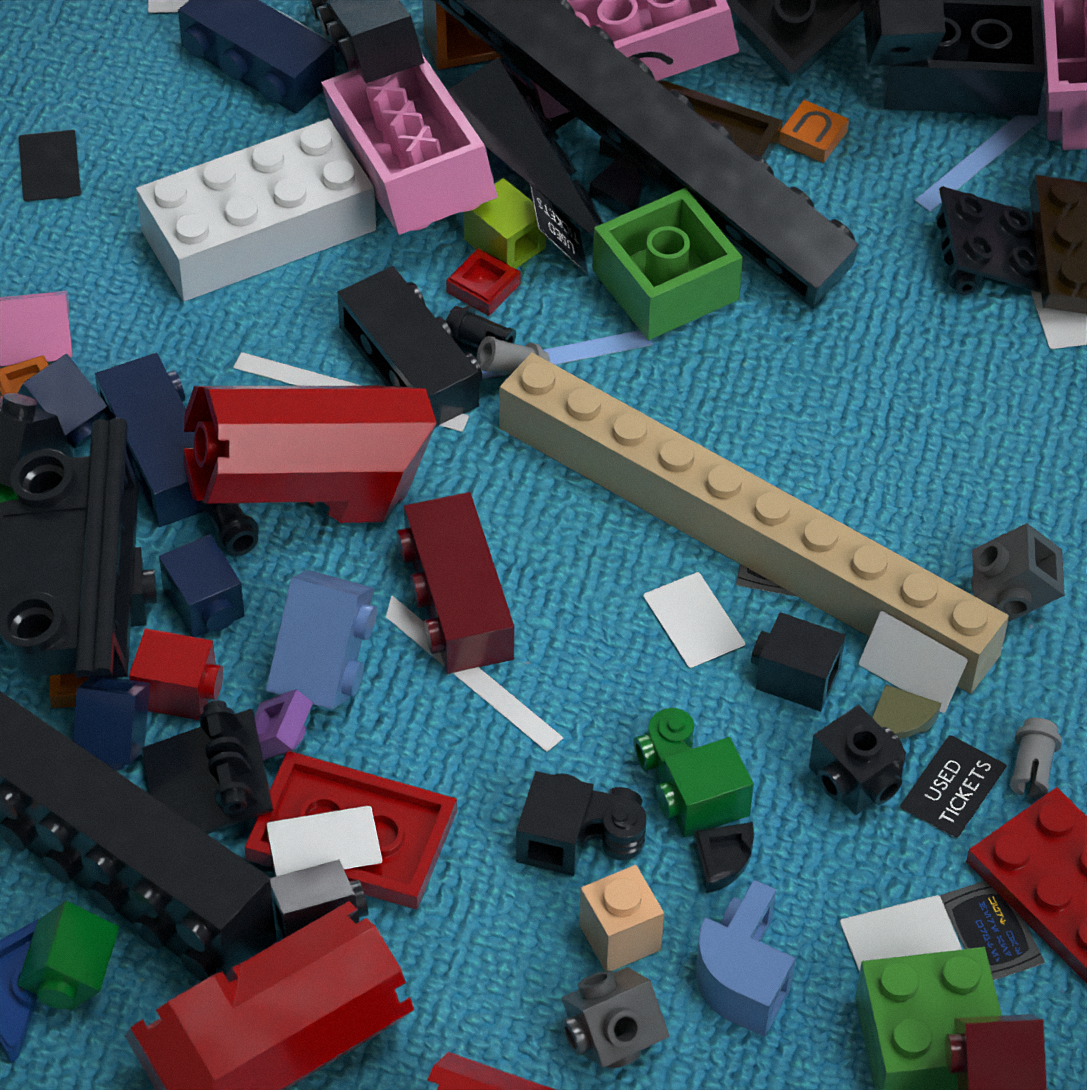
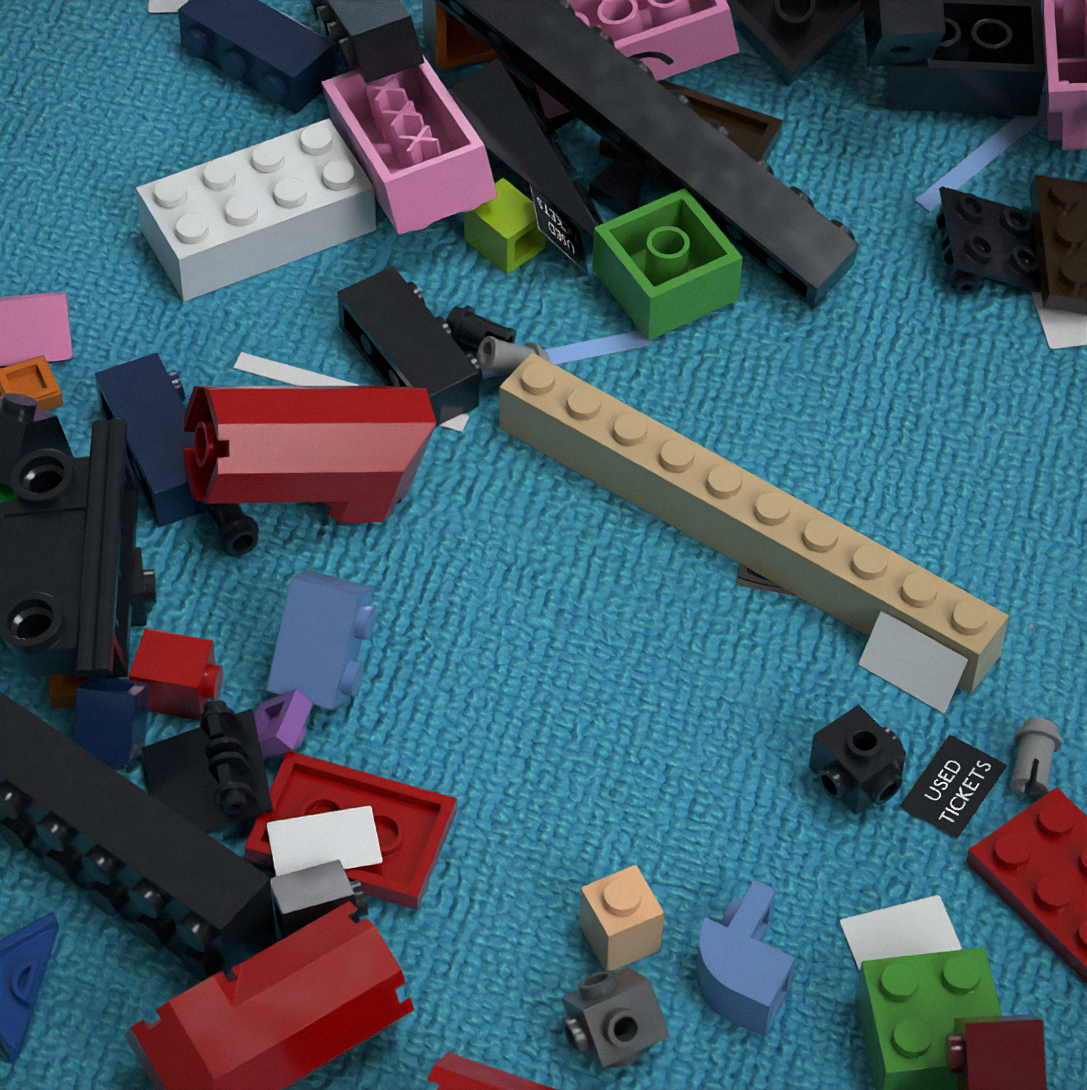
(49, 165): black sticker -> none
(68, 956): green brick -> none
(69, 395): dark blue brick -> none
(202, 586): dark blue brick -> none
(456, 583): dark red brick -> none
(479, 682): white sticker -> none
(483, 282): red tile -> none
(567, 813): black brick -> none
(694, 619): white sticker -> none
(696, 785): green brick -> none
(723, 853): black tile -> none
(798, 661): black brick -> none
(813, 131): orange tile -> none
(905, 712): olive tile -> none
(990, 922): black sticker -> none
(1018, 572): dark grey brick -> none

